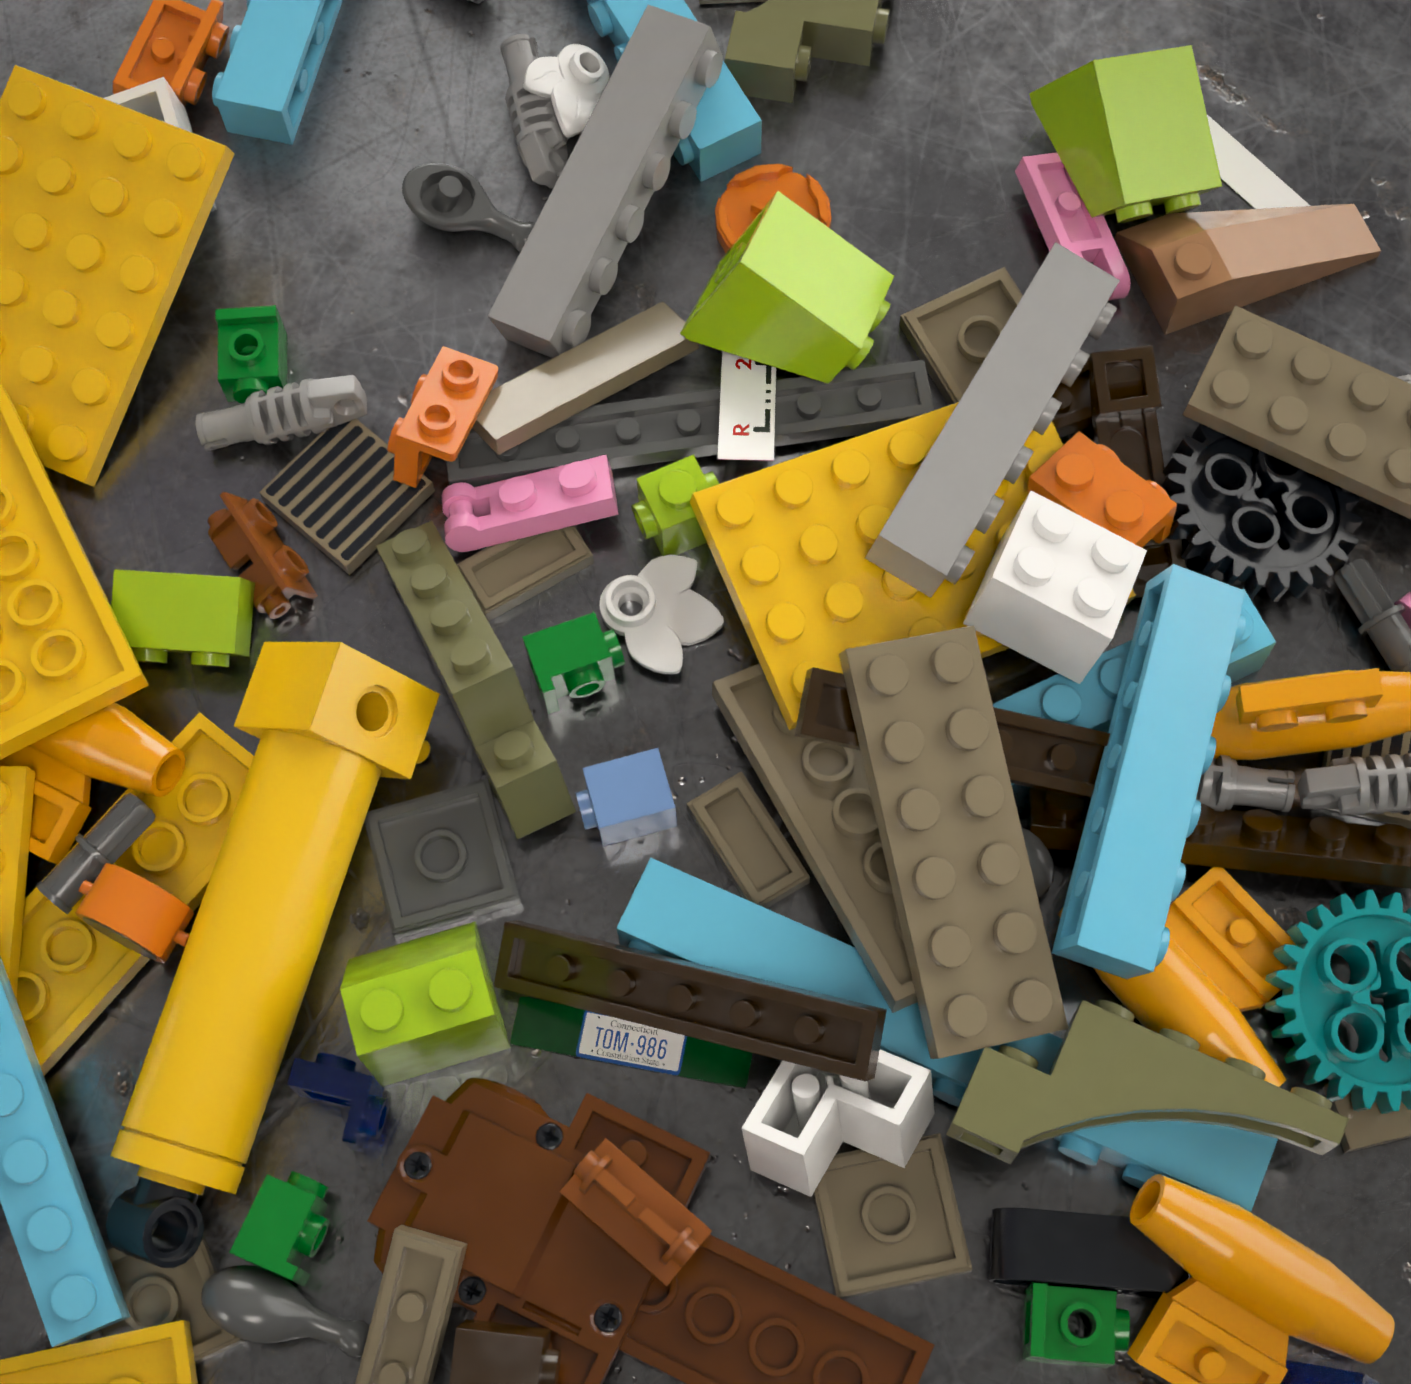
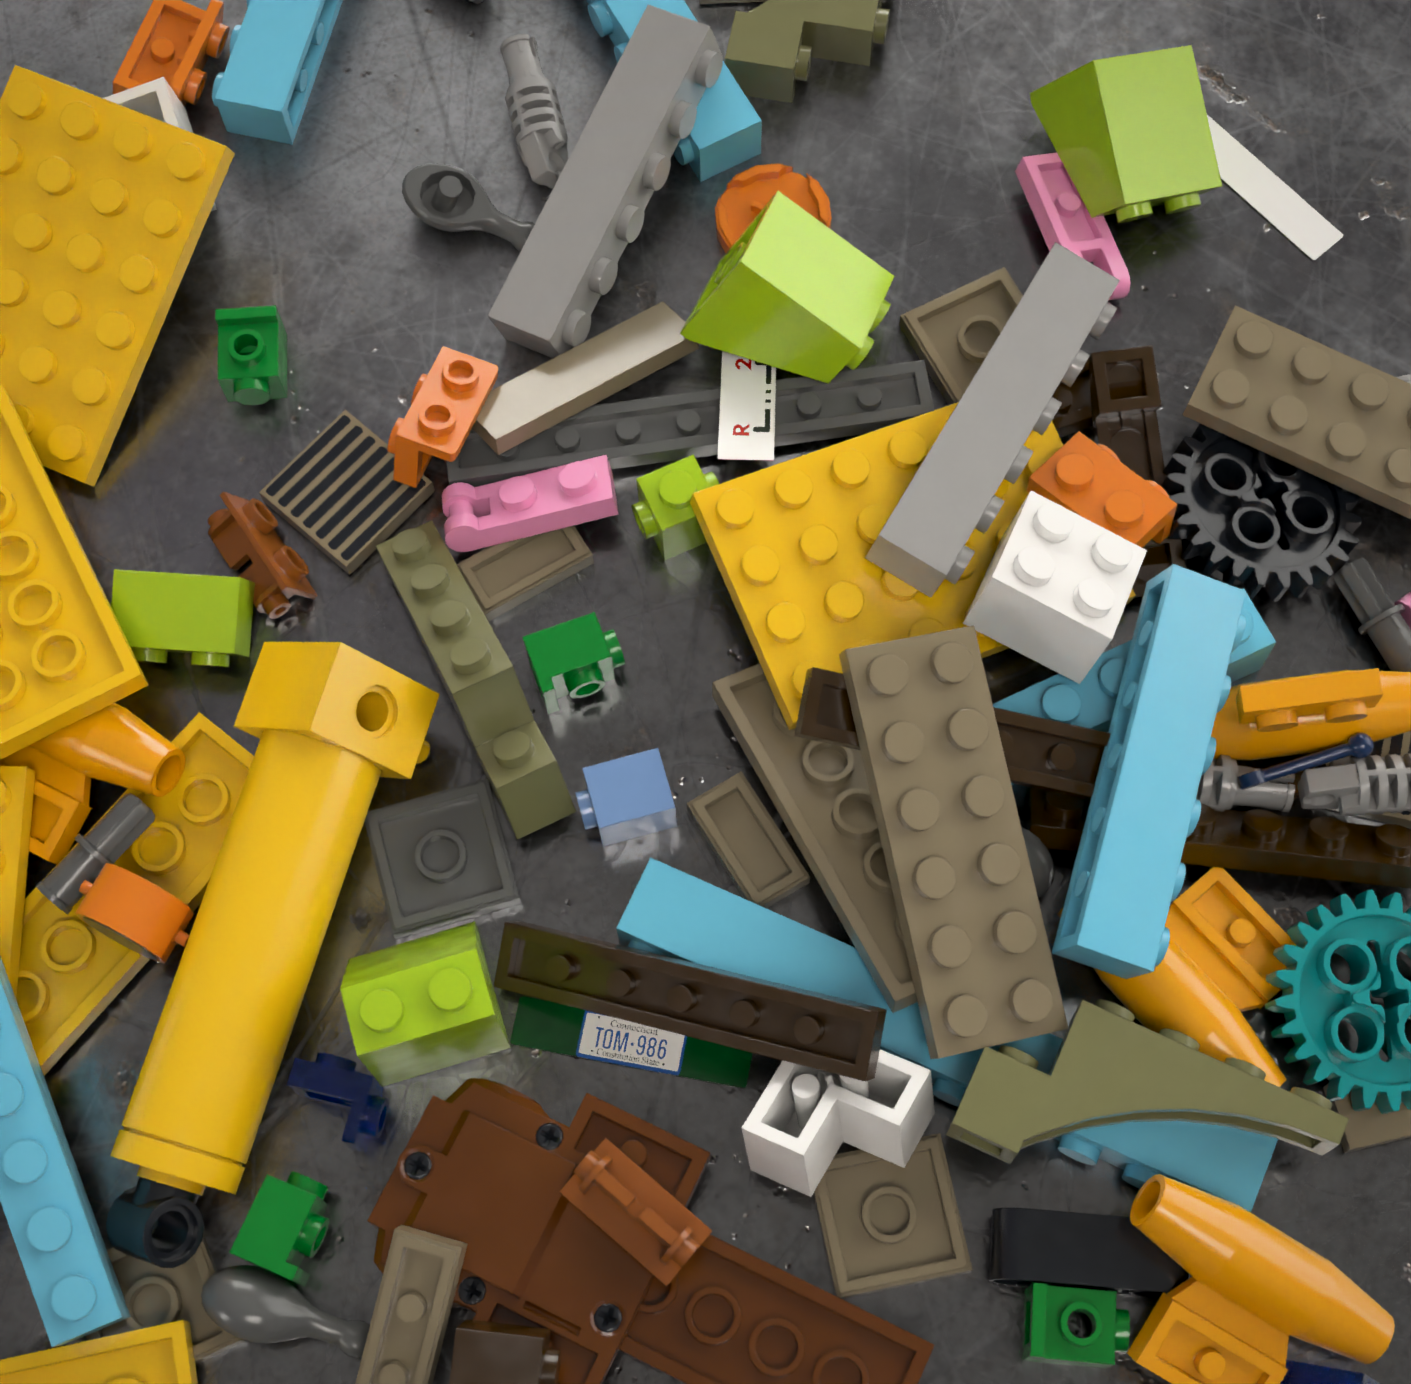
(284, 413): light grey hinge -> none
(572, 82): white plate -> none
(669, 615): white plate -> none
(1213, 260): medium nougat wedge -> none
(1358, 745): none -> dark blue hinge

